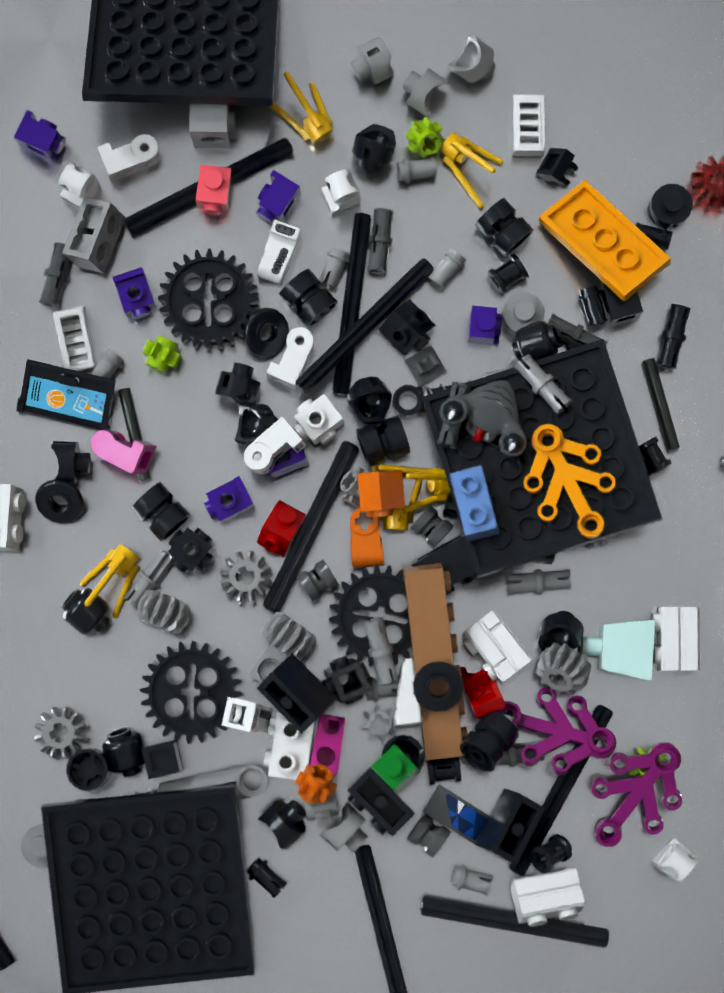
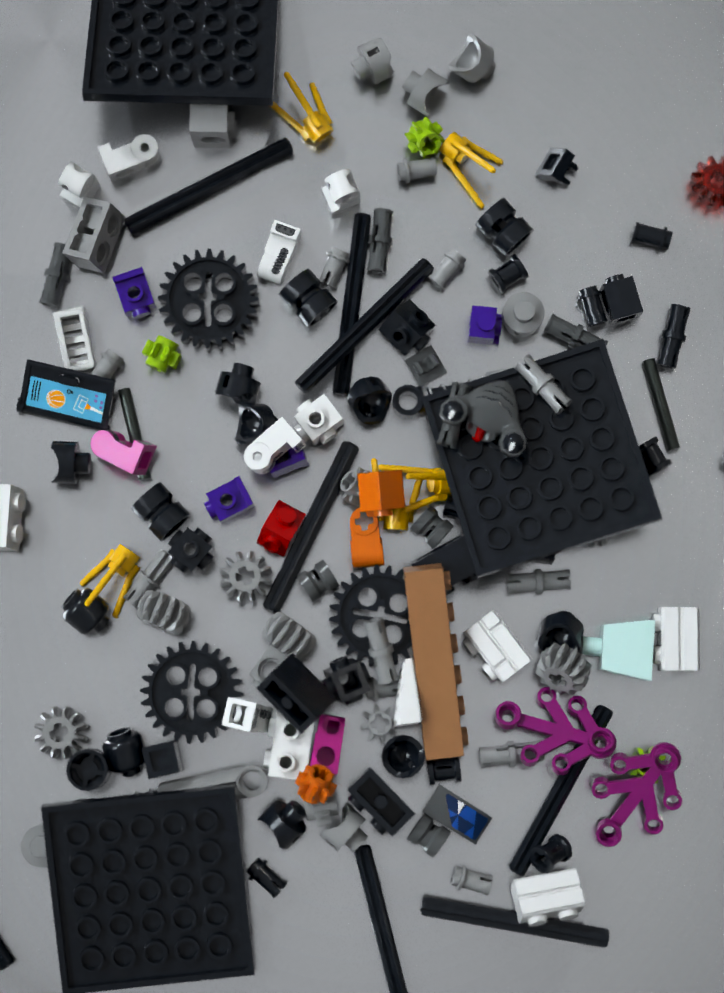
(39, 136): dark purple brick -> none
(55, 511): black piece -> none
(213, 189): coral bracket -> none
(277, 198): dark purple brick -> none
(278, 335): black piece -> none
(295, 358): white leg -> none
(372, 152): black piece -> none
(383, 441): black wheel -> none
(395, 768): green brick -> none
(434, 671): black piece -> none
(474, 503): medium blue brick -> none
(482, 692): red slope -> none
(491, 738): black wheel -> none
(510, 826): black brick -> none
(523, 148): white slope -> none
(537, 340): black head -> none
(566, 475): light orange plant -> none
(604, 240): light orange plate -> none
(671, 206): black piece -> none
(675, 860): white leg -> none

